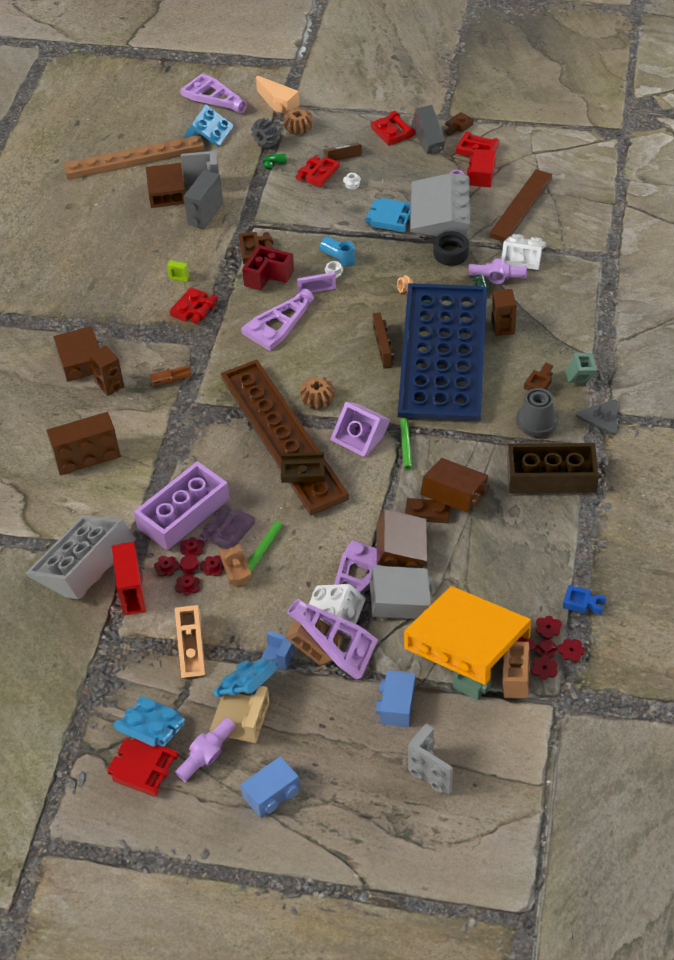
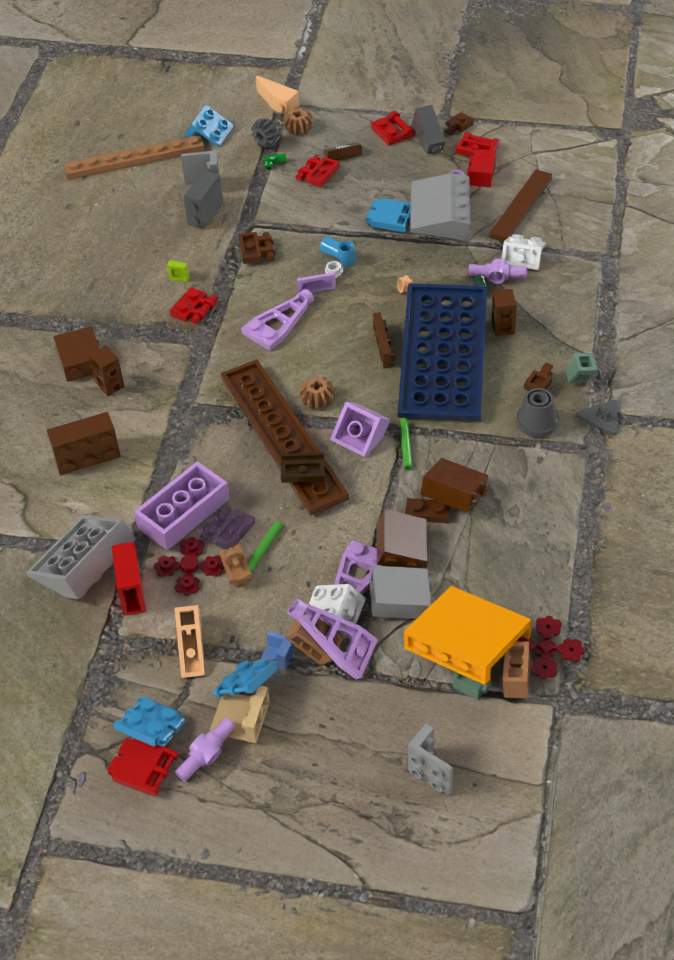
(165, 185): reddish brown brick -> none
(170, 375): dark orange axle -> none
(202, 83): lavender plate -> none
(265, 265): dark red brick -> none
(270, 787): medium blue brick -> none
(352, 181): white plate -> none
(397, 698): medium blue brick -> none
(451, 239): black tyre -> none
(552, 468): dark brown brick -> none
(580, 599): blue plate -> none

